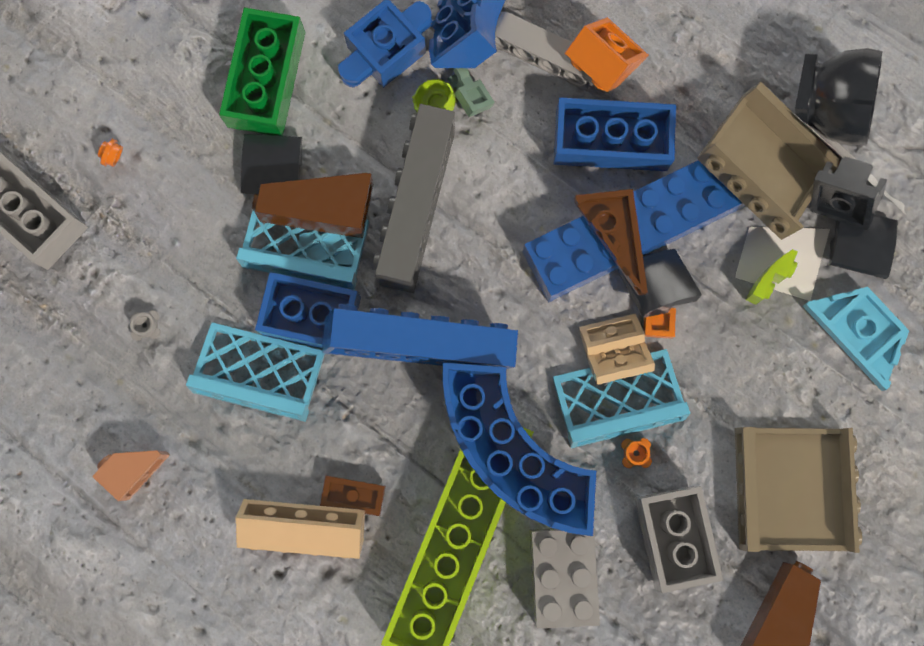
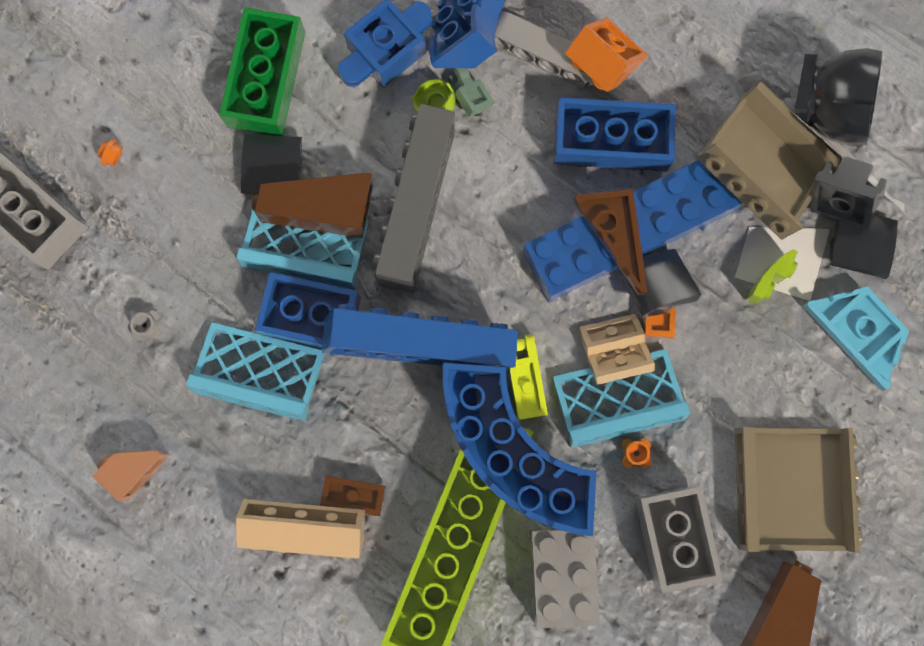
(527, 382): none -> neon yellow plate

